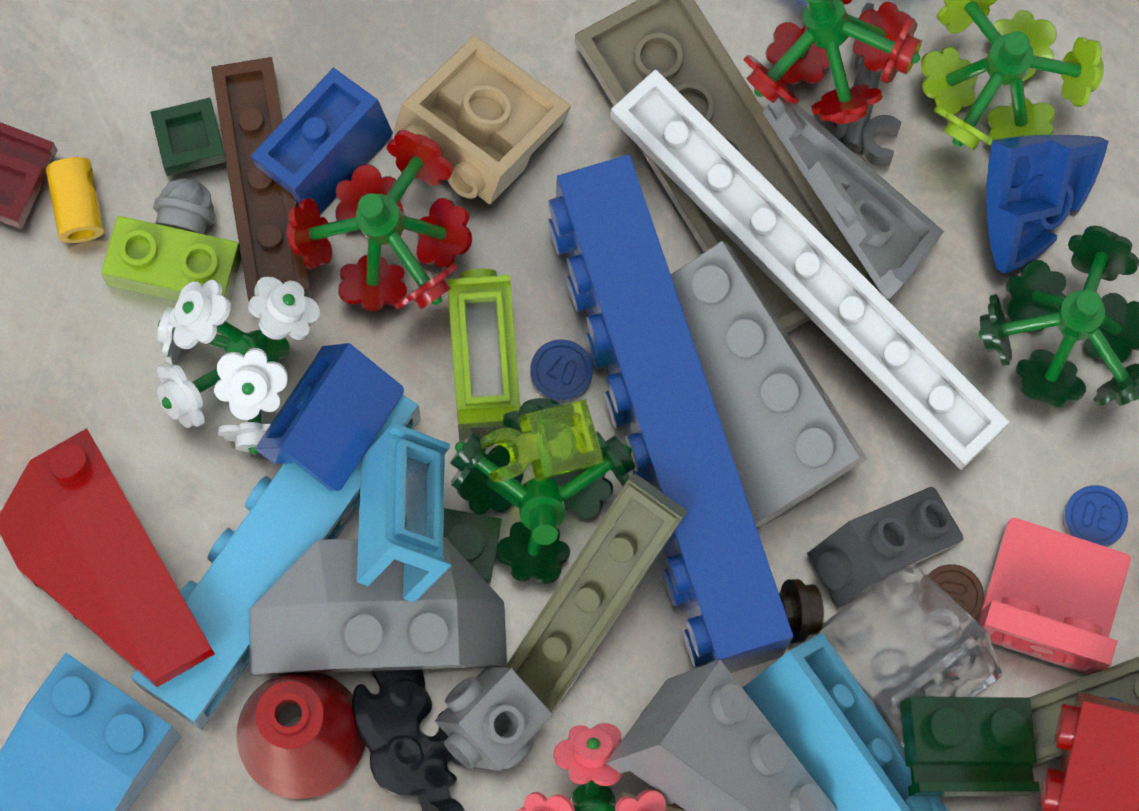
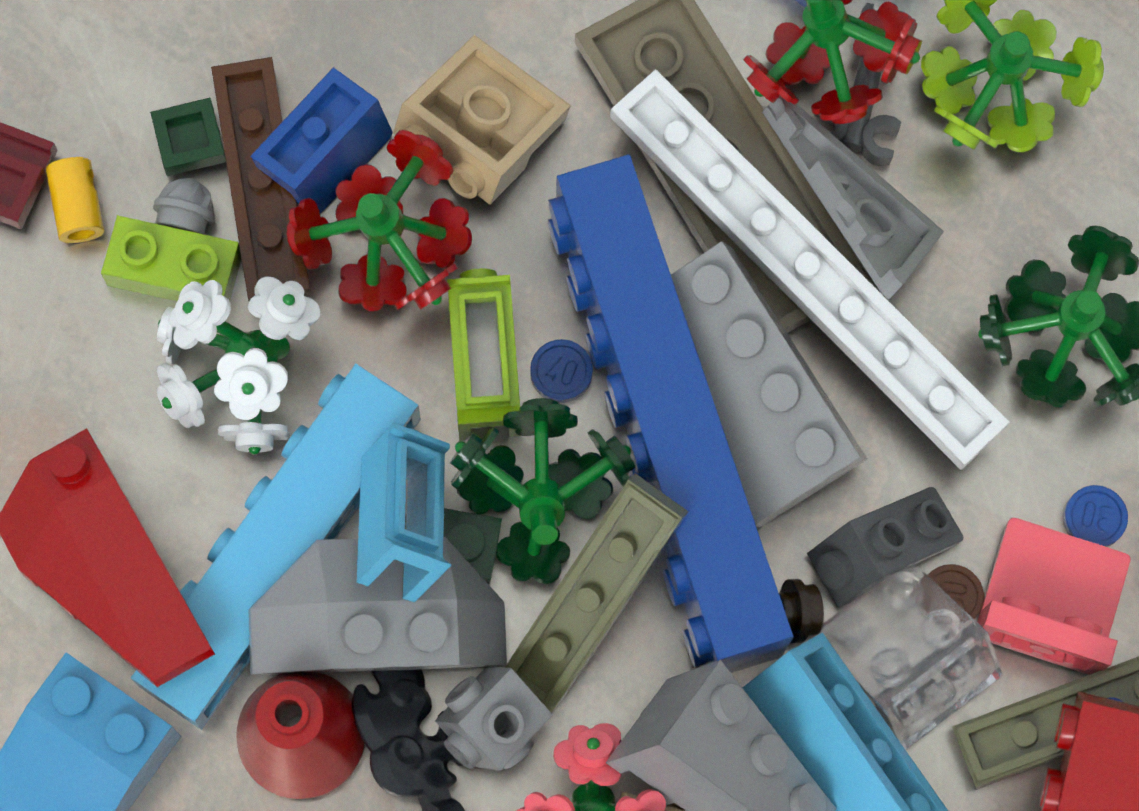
(332, 415): blue panel -> none
(551, 440): clear neon green plate -> none
(969, 746): dark green plate -> none
(1033, 189): blue brick -> none

